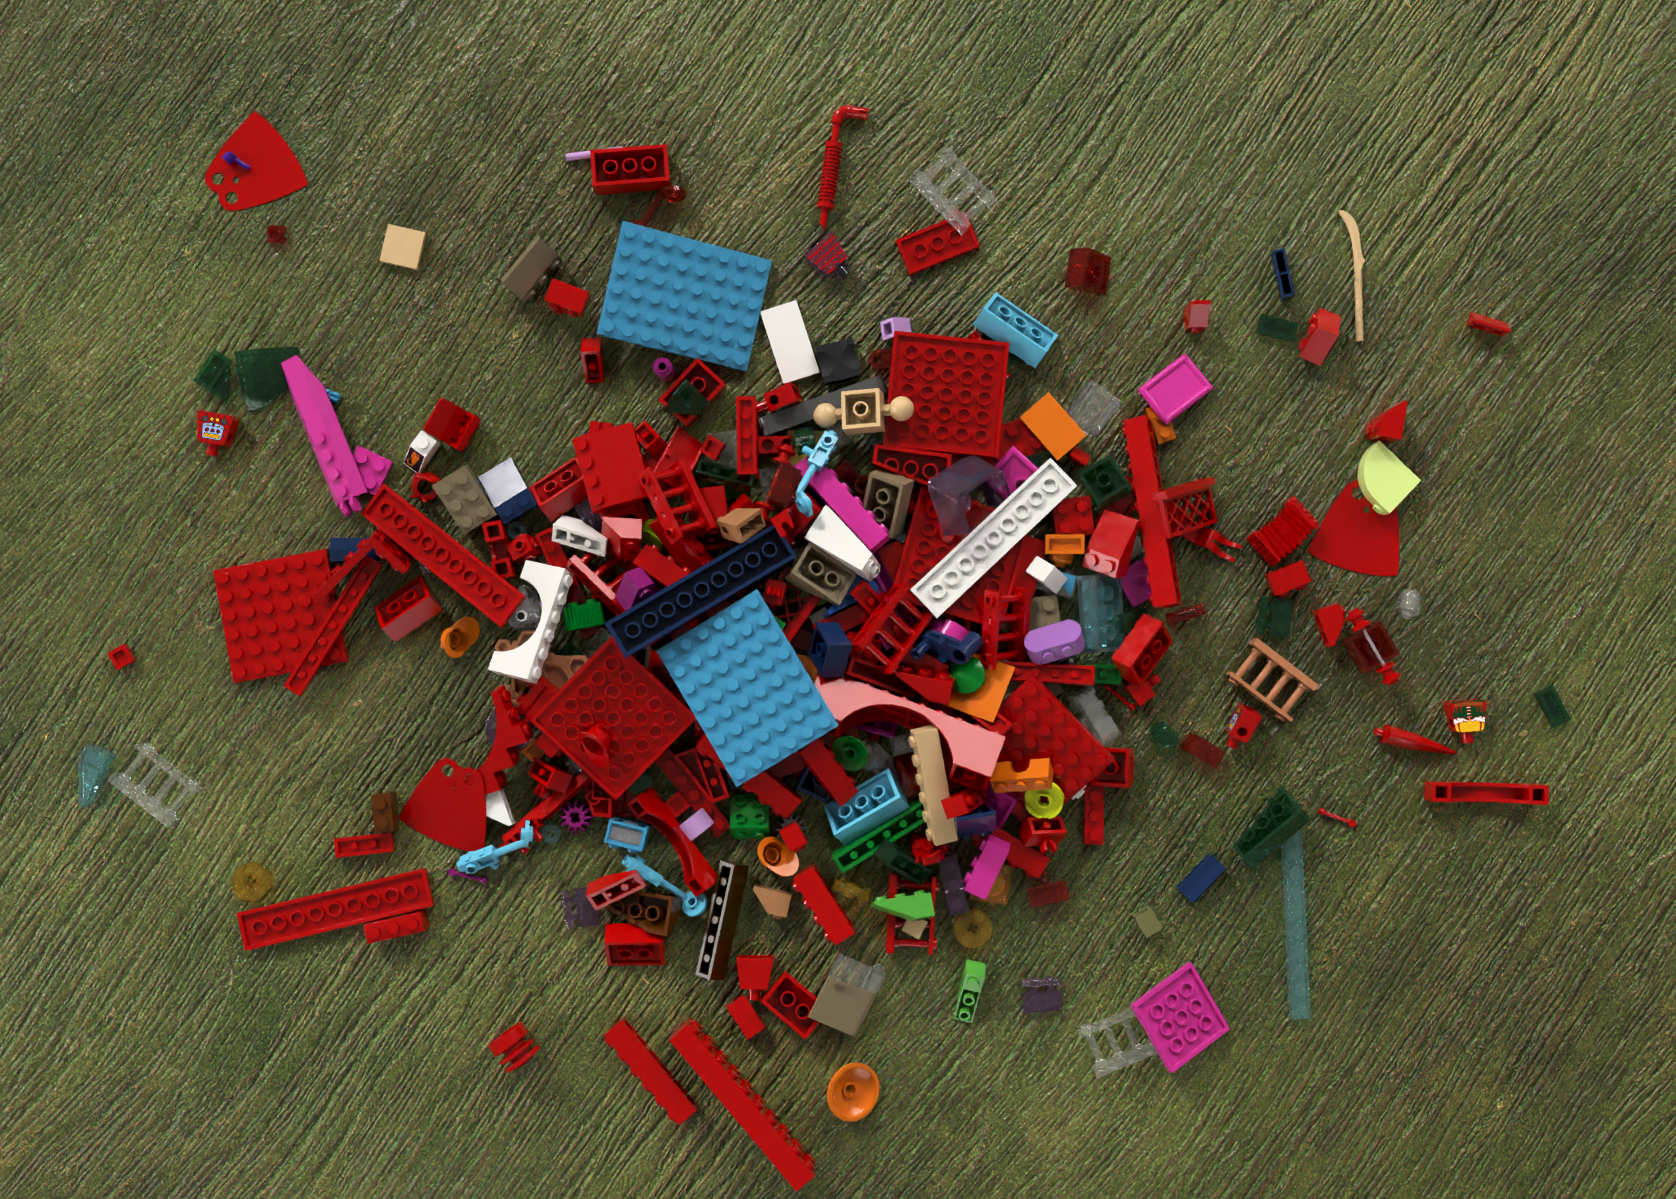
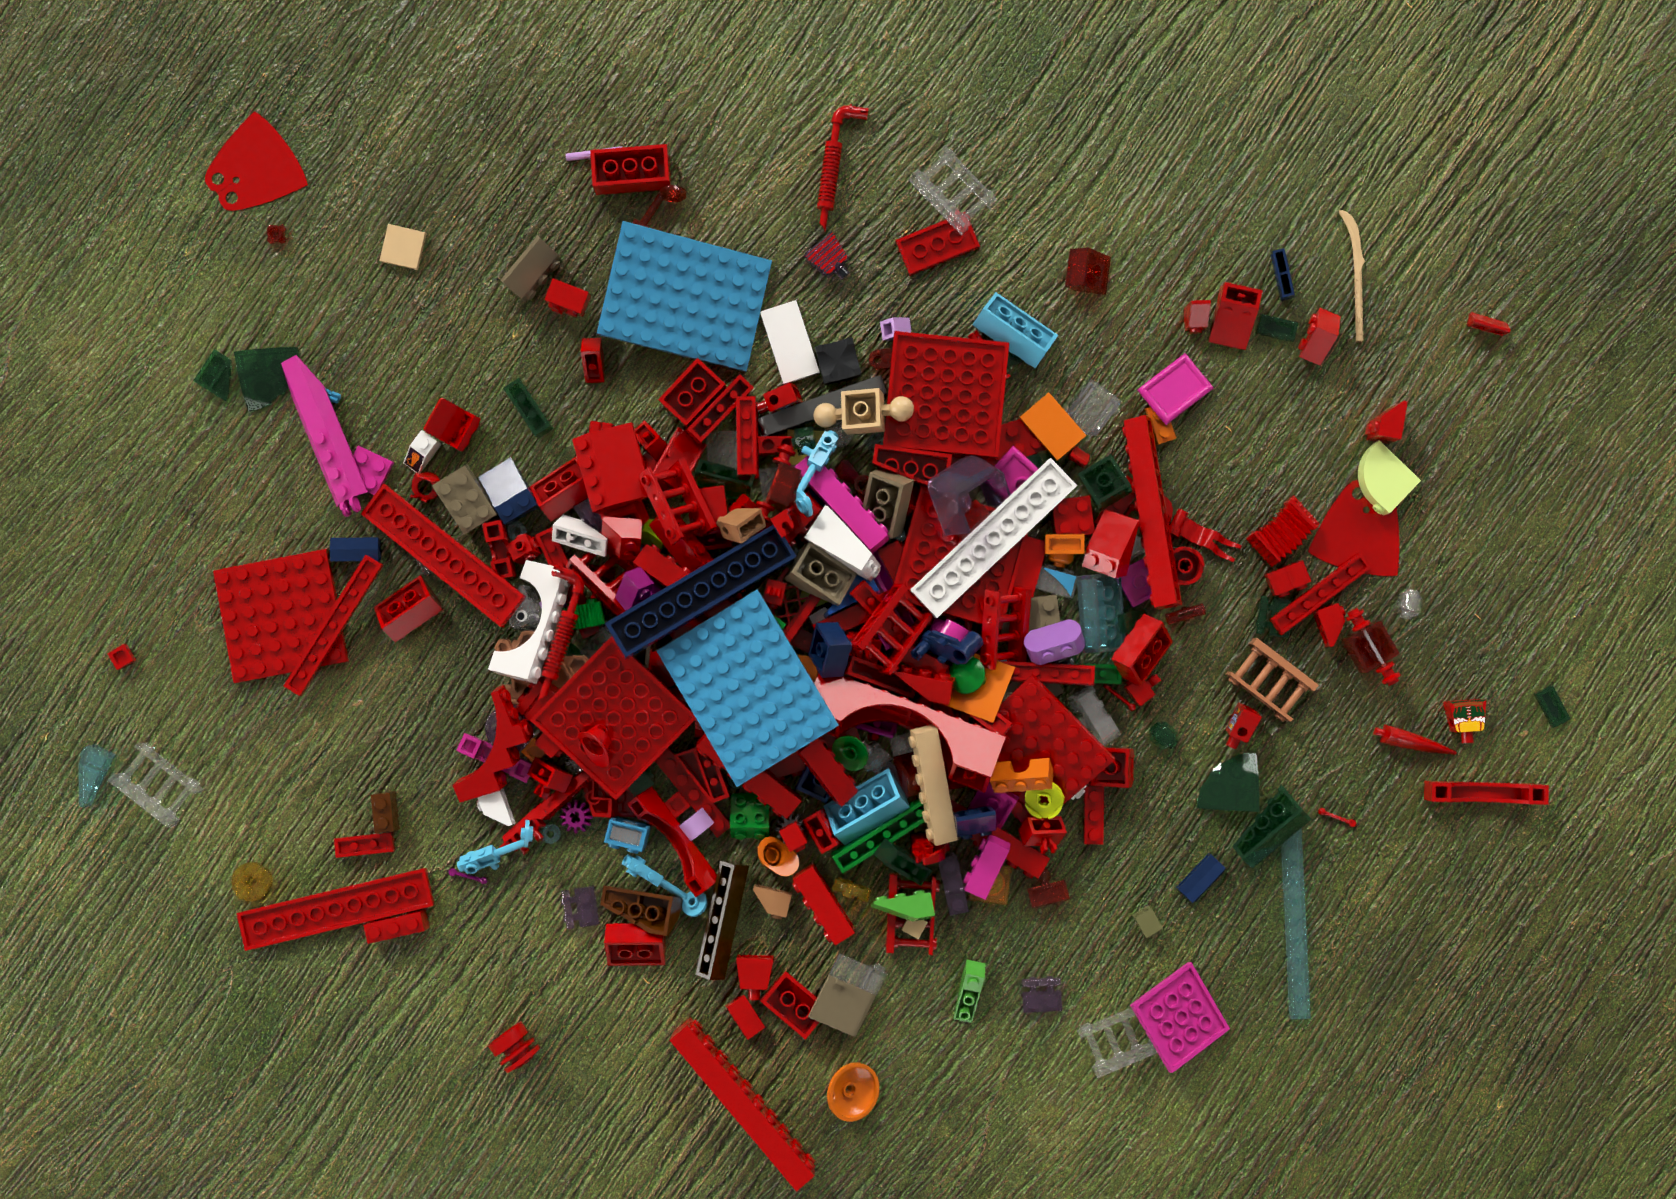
(216, 430): red torso -> none
(229, 157): dark purple hand -> none
(384, 548): red bracket -> none
(447, 814): red piece -> none
(460, 636): orange piece -> none
(480, 749): none -> dark pink slope
(528, 408): none -> clear green brick
(564, 628): none -> red piece
(613, 887): red slope -> none
(651, 1071): red brick -> none
(664, 375): magenta brick -> none
(686, 401): clear green slope -> none
(713, 447): red plate -> none
(718, 409): none -> red brick
(821, 831): none -> red brick
(963, 802): red arch -> none
(982, 933): clear yellow plate -> none
(1046, 574): white slope -> none
(1184, 492): red fence -> none
(1193, 568): none -> red brick
(1202, 750): clear red brick -> none
(1232, 785): none -> clear green brick
(1234, 315): none -> red slope
(1320, 593): none -> red tile

